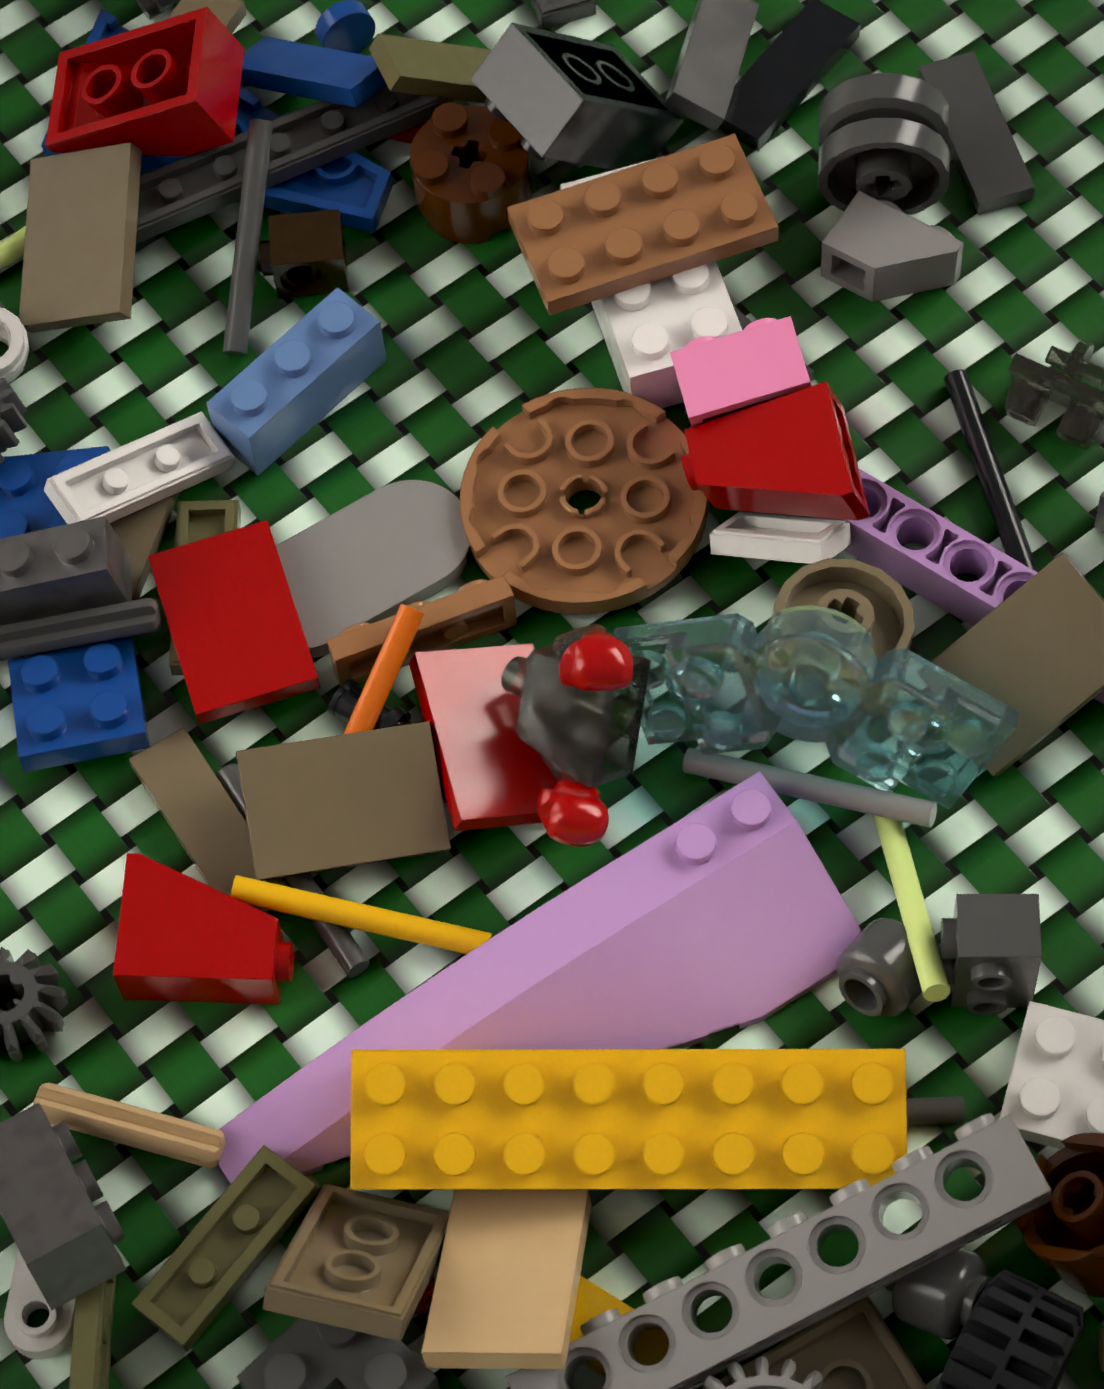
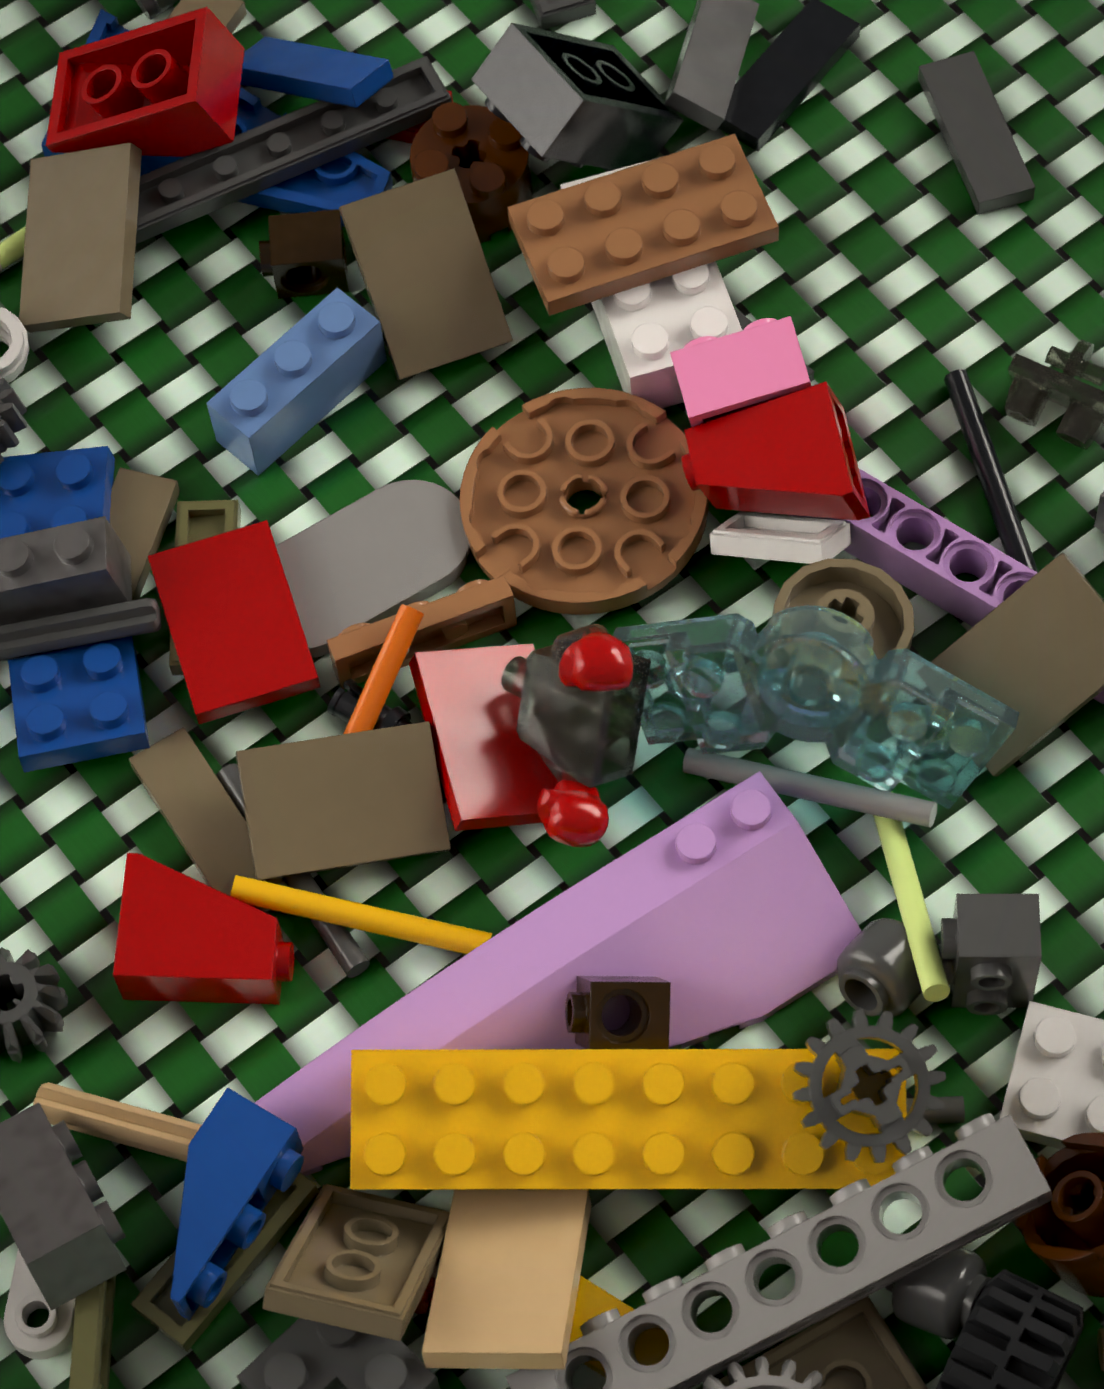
(140, 472): white tile -> none
(229, 1179): none -> blue slope
(248, 238): dark grey bar -> none
(345, 27): blue tile -> none
(425, 274): none -> dark tan tile
(429, 67): olive tile -> none
(648, 1016): none -> dark brown brick
(885, 140): dark grey wheel -> none
(886, 1115): none -> dark grey gear
(888, 253): light grey slope -> none

